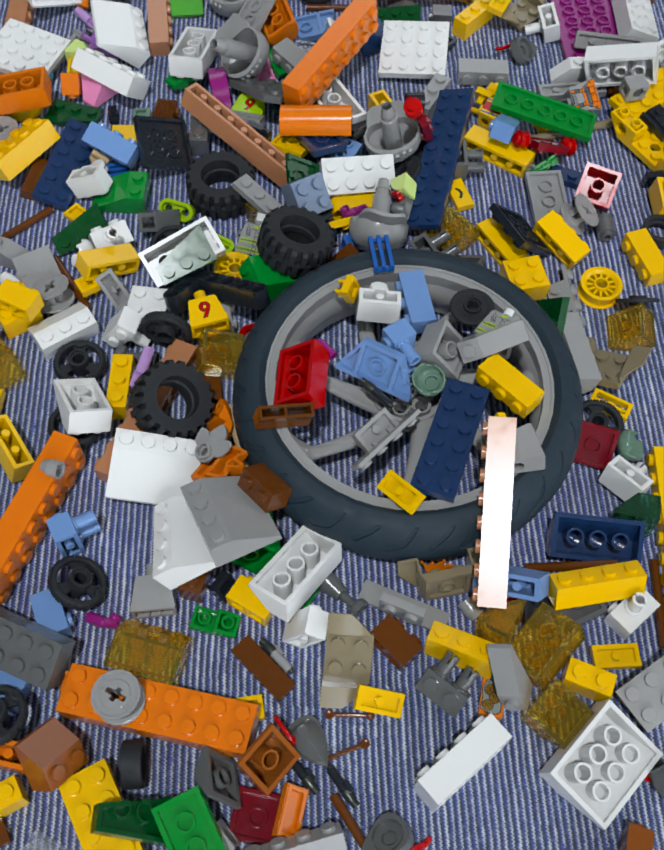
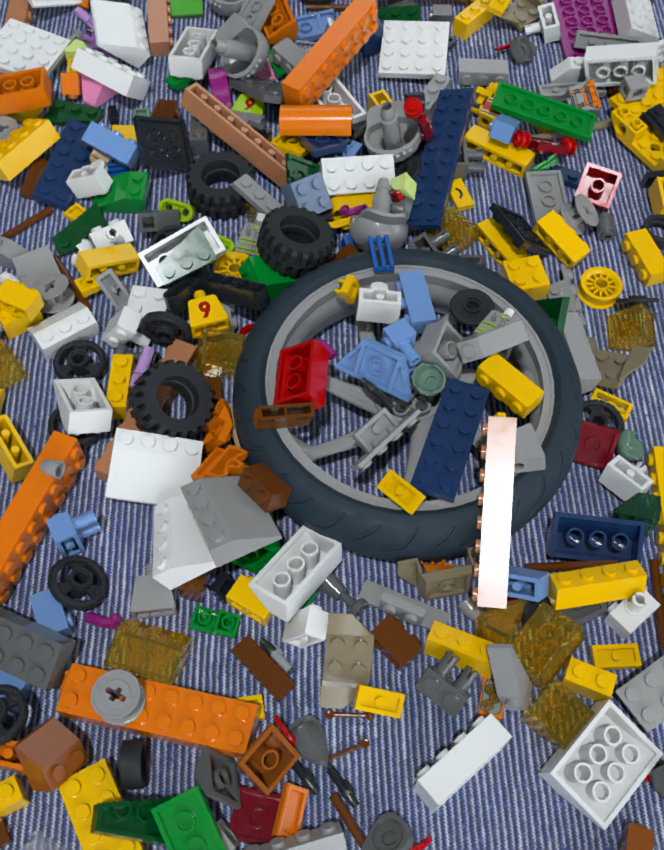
(213, 443): light grey plate -> none

